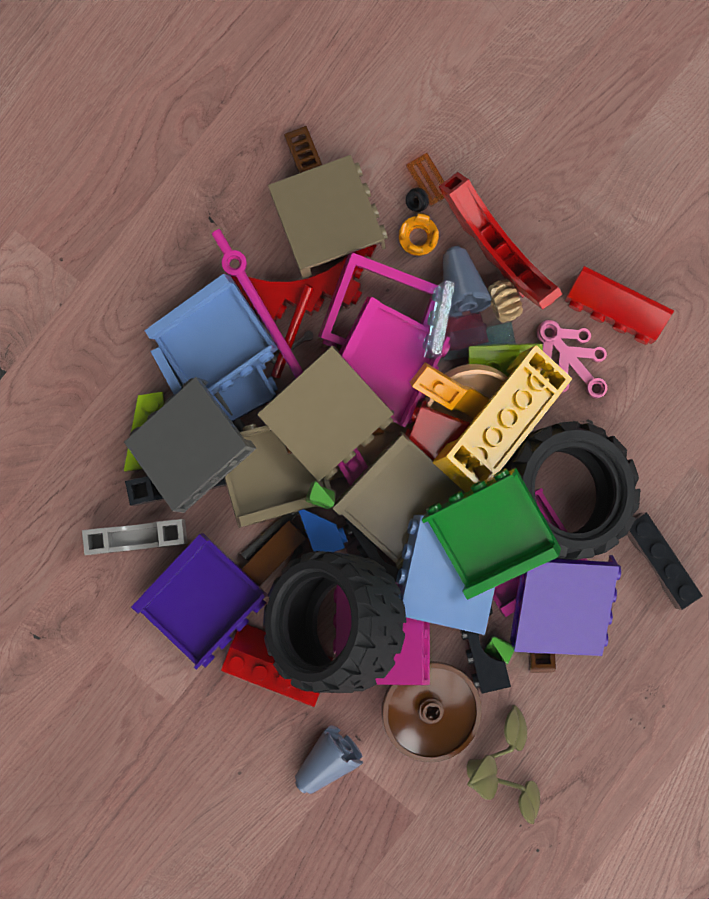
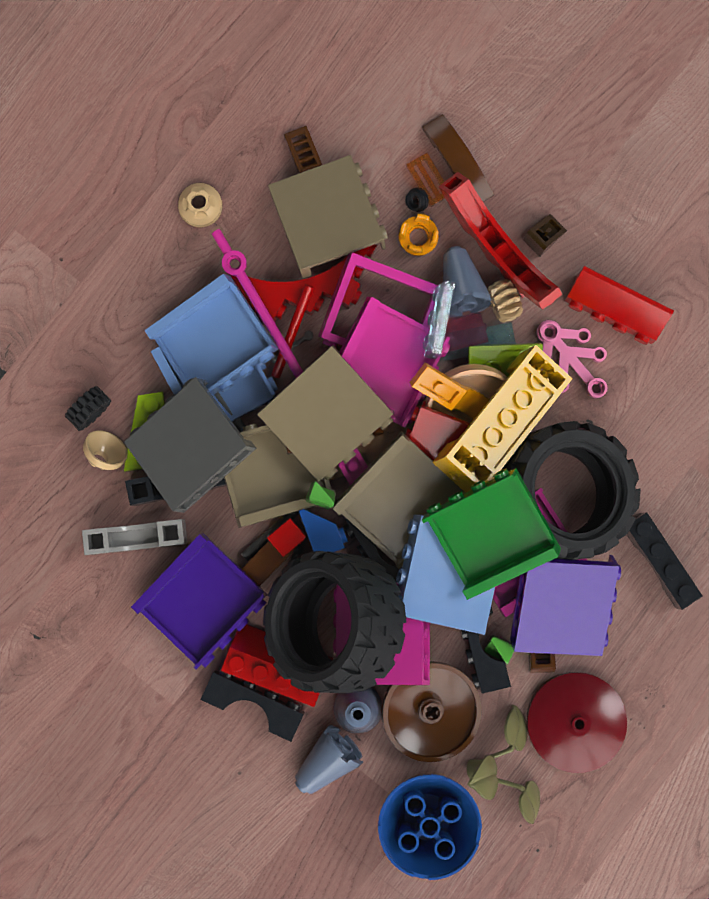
(88, 408): none -> black tyre
(108, 447): none -> tan piece
(204, 216): none -> tan piece
(281, 716): none -> black arch
(286, 537): none -> red panel
(366, 701): none -> sand blue cone
(429, 827): none -> blue cone
(456, 154): none -> reddish brown slope
(544, 235): none -> dark brown slope
(553, 719): none -> dark red dish

